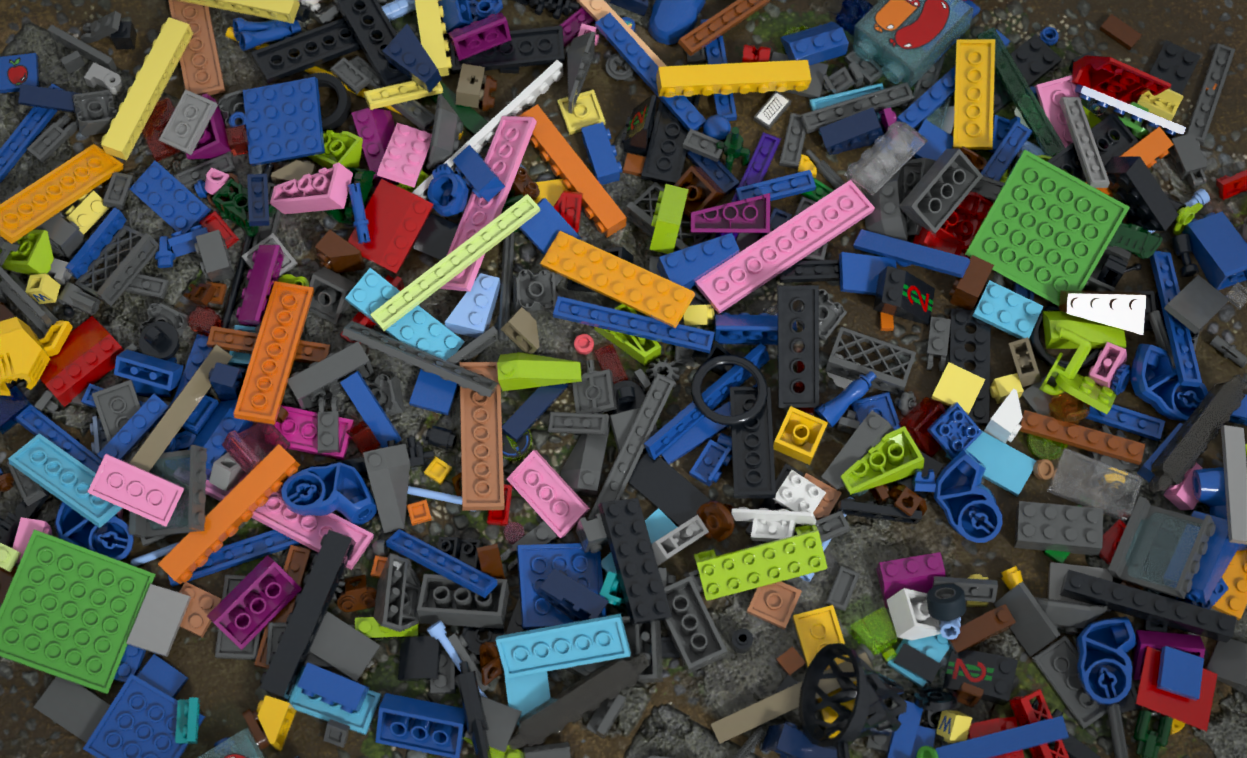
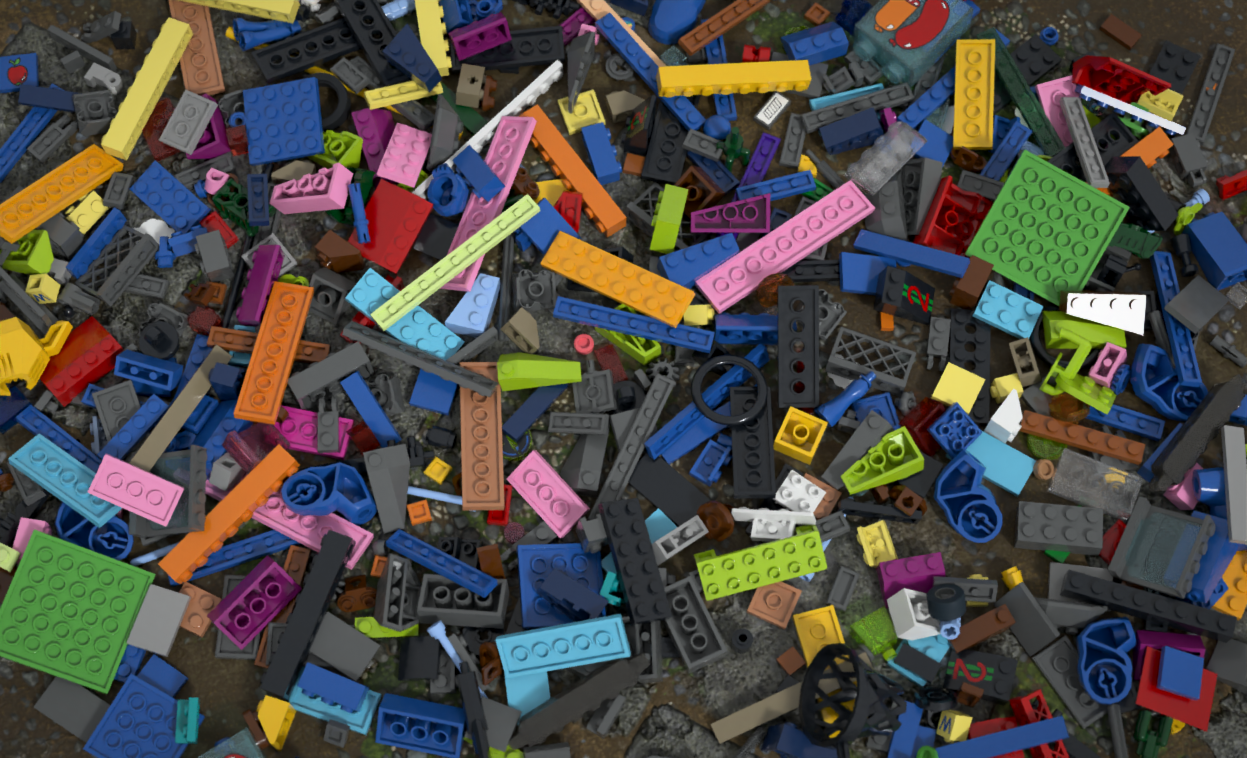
(156, 229): none -> white sticker
(522, 240): none -> blue tile
(621, 105): none -> dark tan slope
(673, 57): none -> clear light blue plate
(767, 288): none -> clear orange tile
(816, 14): none -> dark orange tile
(876, 543): none -> light yellow bracket
(924, 484): blue tile -> none
(941, 190): dark grey slope -> none

